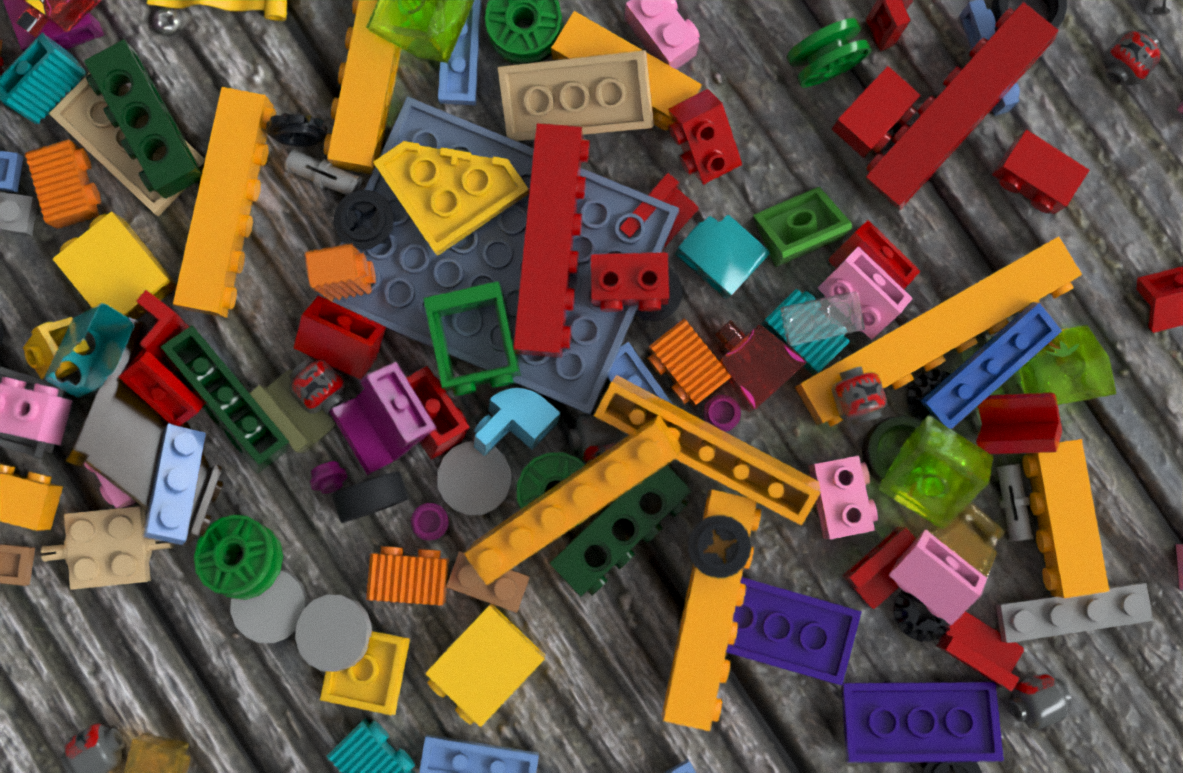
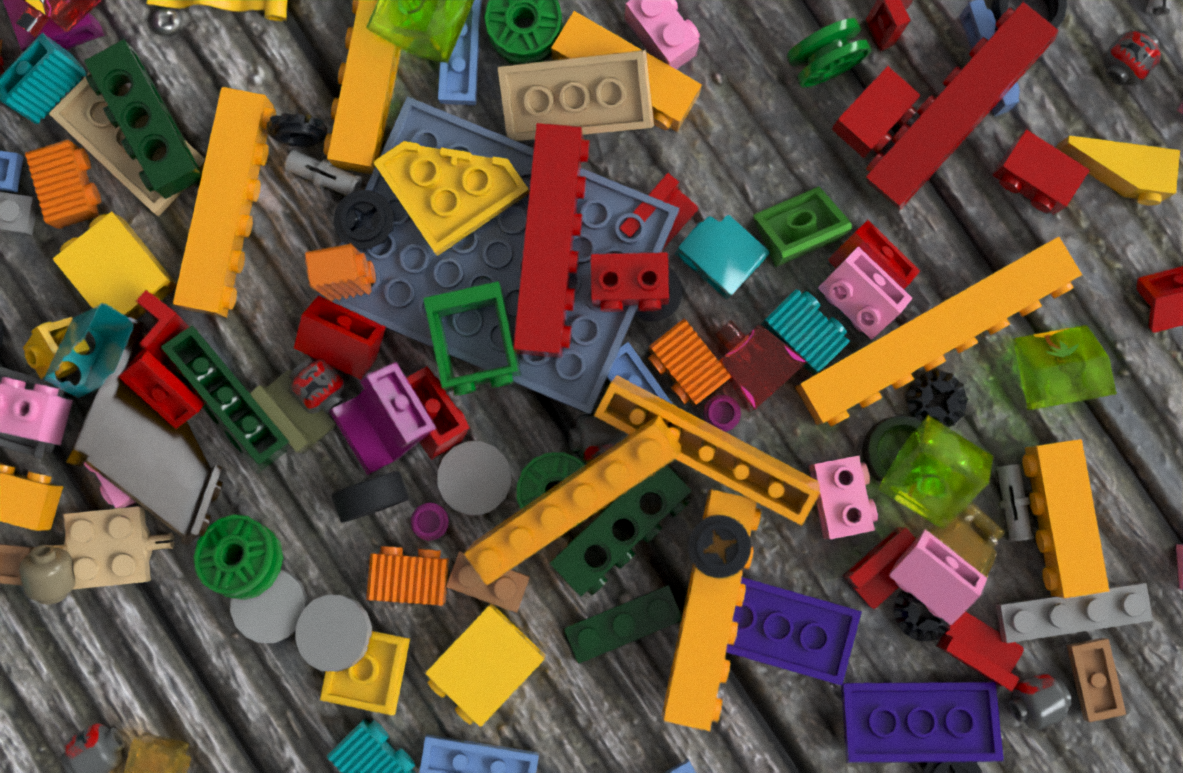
(47, 574): none -> dark tan head
(174, 484): plate -> none
(327, 477): magenta plate -> none
(515, 411): medium azure brick -> none
(623, 624): none -> dark green plate
(704, 136): red brick -> none
(822, 318): clear plate -> none
(859, 395): head -> none
(991, 365): blue plate -> none
(1019, 423): red panel -> none
(1096, 679): none -> medium nougat plate
(1127, 168): none -> yellow slope

